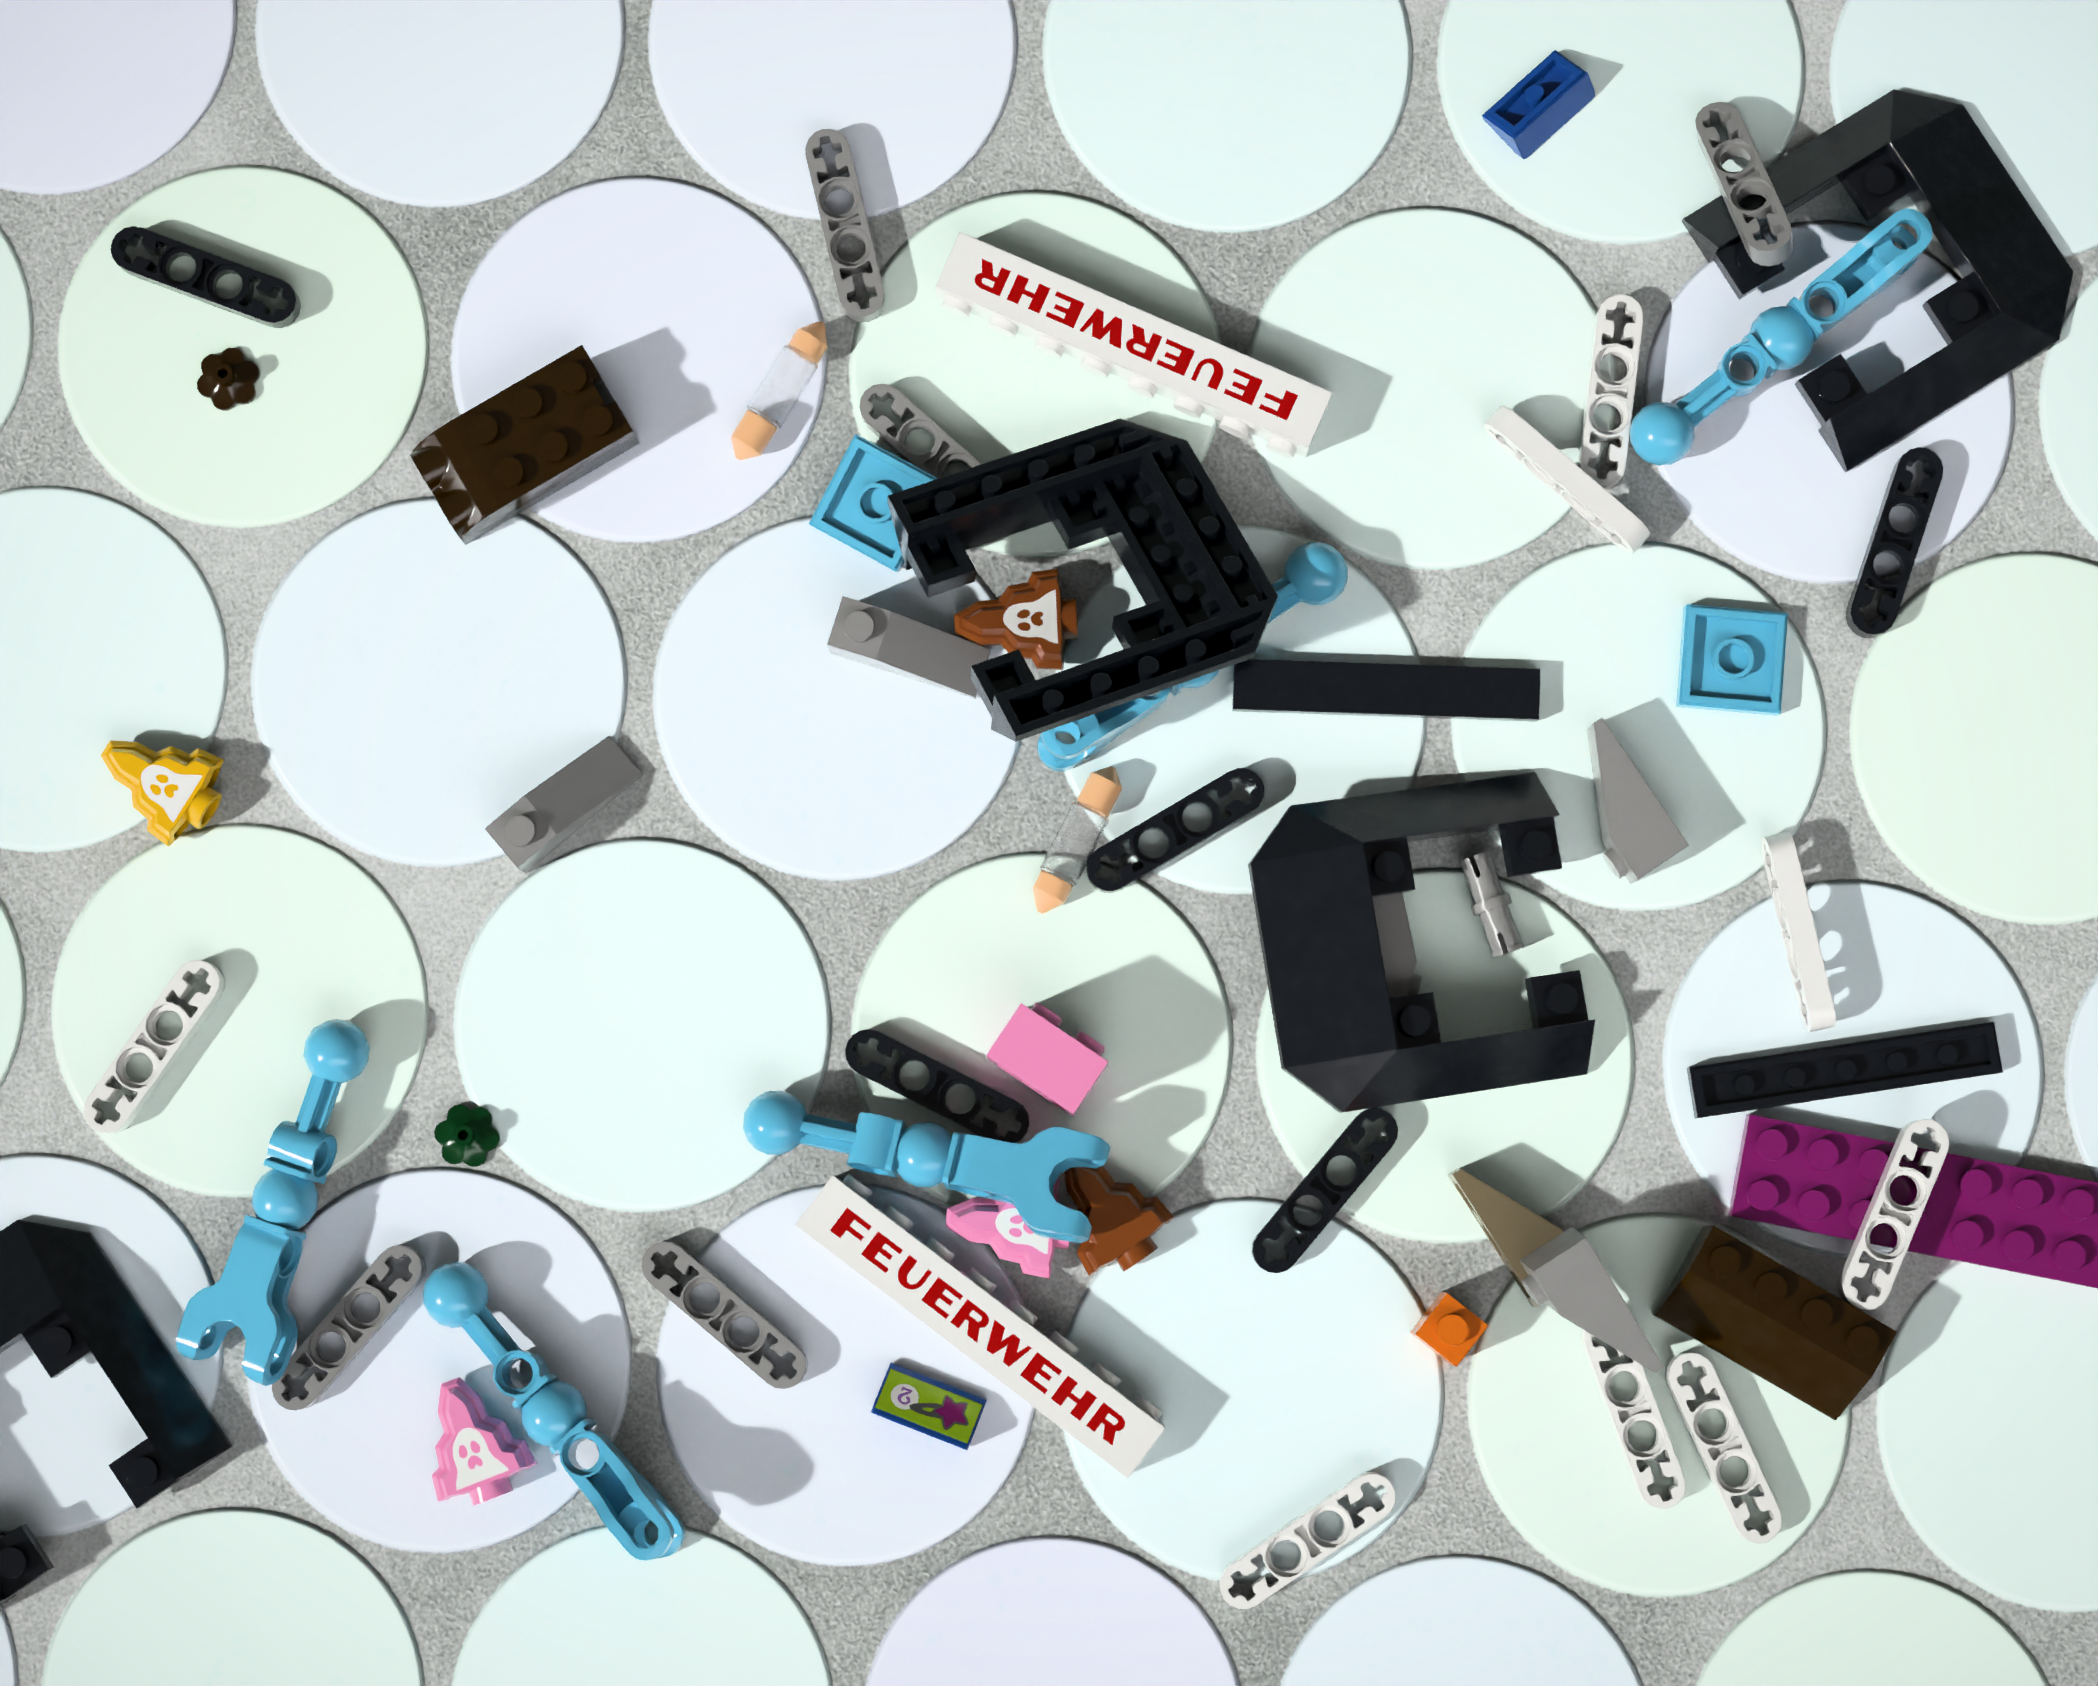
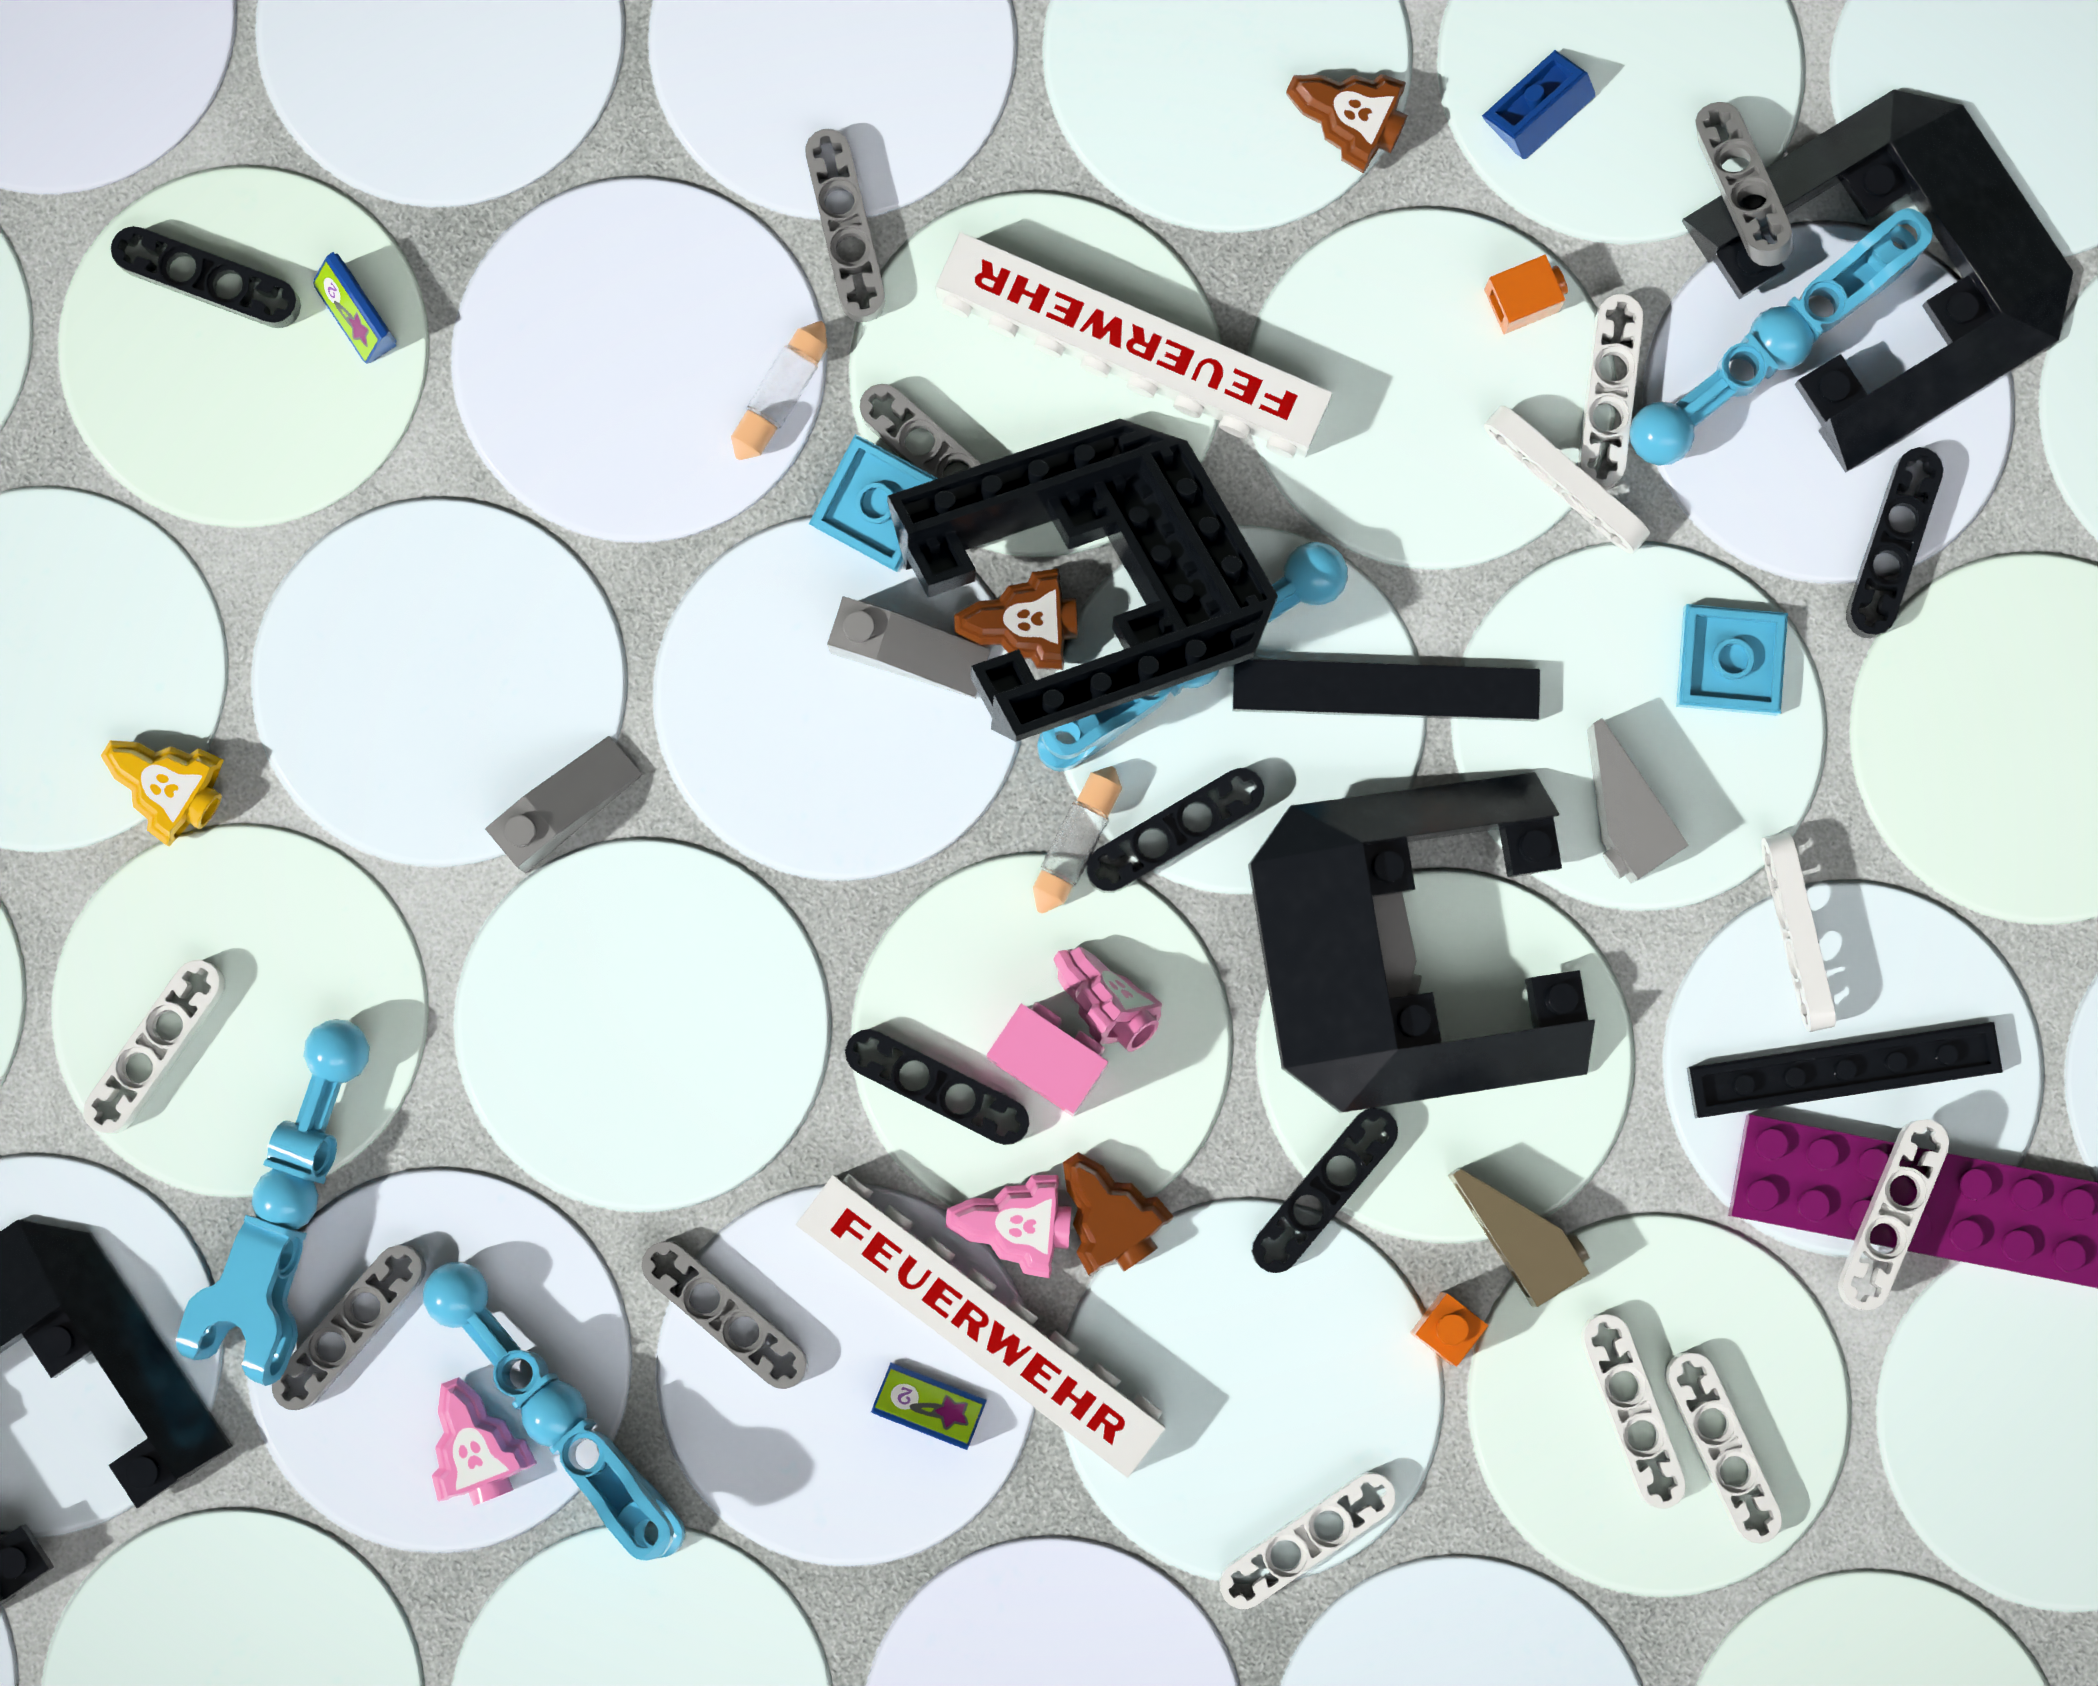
(236, 386): dark brown plant -> none
(352, 309): none -> slope
(480, 1138): dark green plant -> none
(523, 445): dark brown piece -> none
(931, 1156): medium azure piece -> none
(1108, 1001): none -> bright pink rock
(1353, 113): none -> dark orange rock
(1491, 904): light grey pin -> none
(1526, 293): none -> orange brick
(1578, 1288): light grey slope -> none
(1774, 1322): dark brown slope -> none

